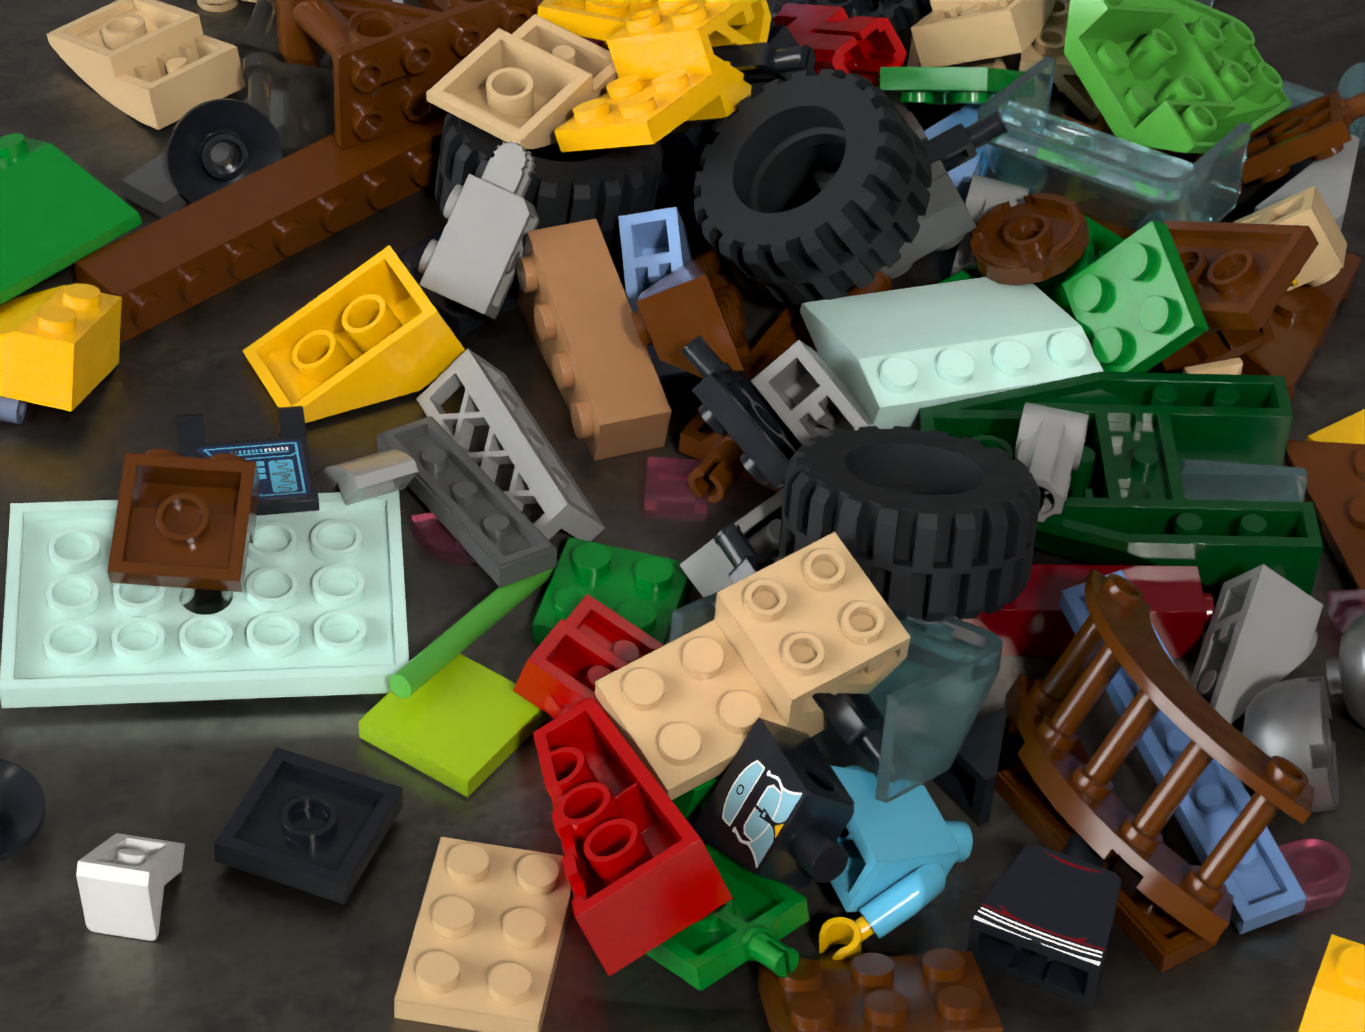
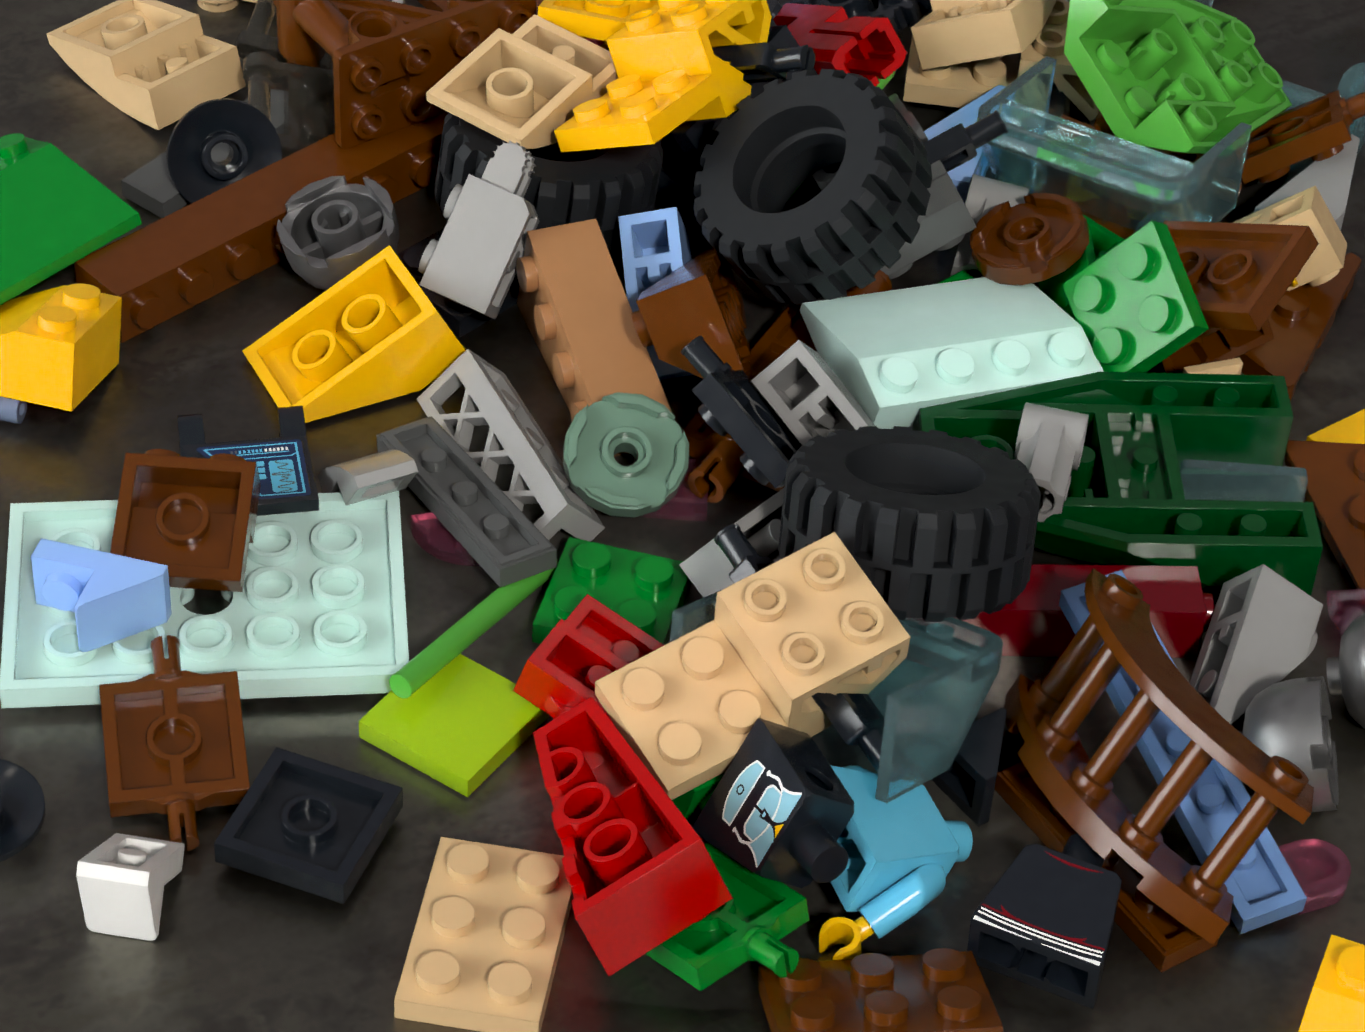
(106, 591): none -> light blue slope
(174, 743): none -> reddish brown plate
(336, 228): none -> flat silver cylinder
(625, 425): none -> sand green plate
(946, 84): green plate -> none

